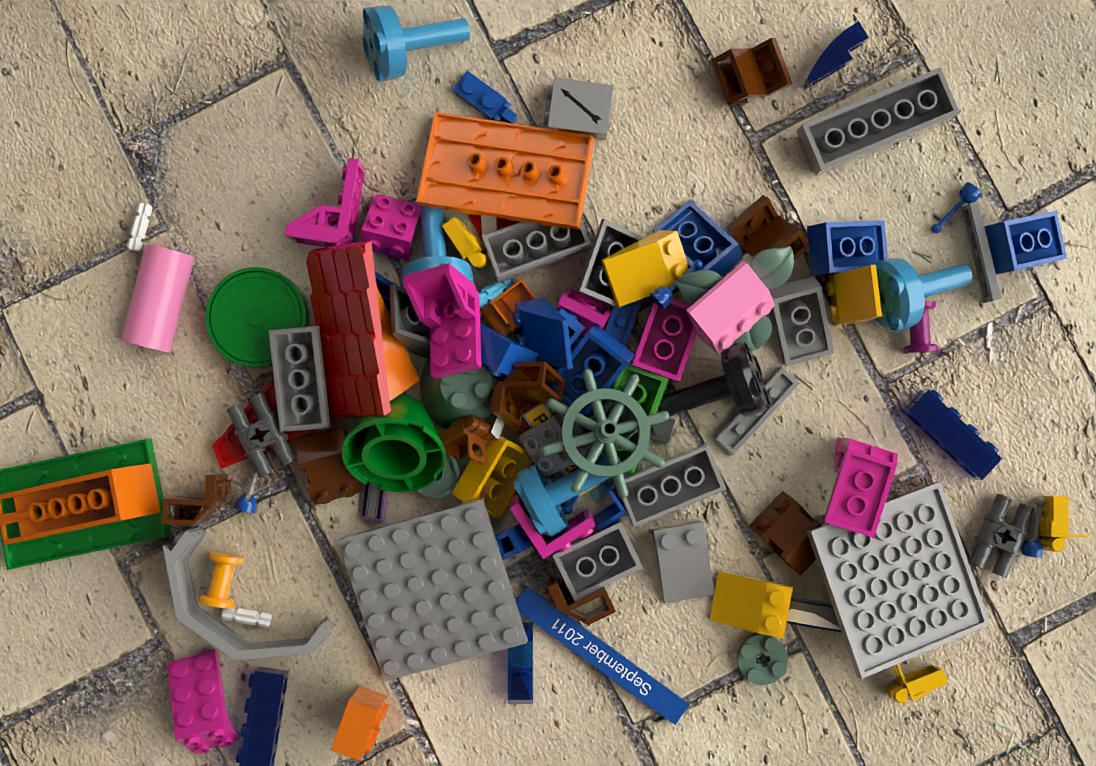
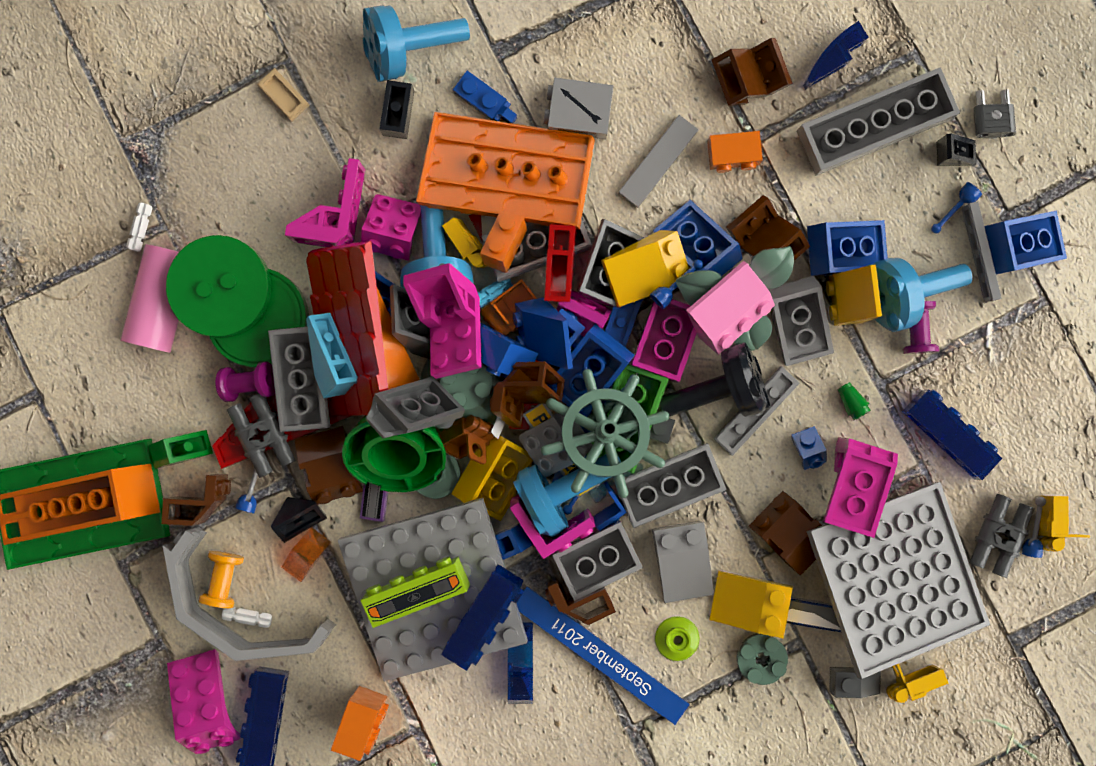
(180, 449): none -> green slope
(218, 286): none -> green brick
(230, 383): none -> magenta piece
(283, 94): none -> tan tile
(296, 517): none -> black slope
(305, 554): none -> clear orange slope
(329, 357): none -> medium azure slope
(397, 109): none -> black brick
(413, 408): none -> dark grey slope
(415, 591): none -> lime brick
(482, 617): none -> clear blue brick
(503, 241): none -> orange brick
(560, 263): none -> red slope
(658, 161): none -> light grey tile
(674, 627): none -> lime piece
(734, 150): none -> orange brick
(810, 448): none -> blue bracket
(845, 683): none -> dark grey slope
(853, 401): none -> green cone
(956, 151): none -> black slope
(994, 119): none -> dark grey piece

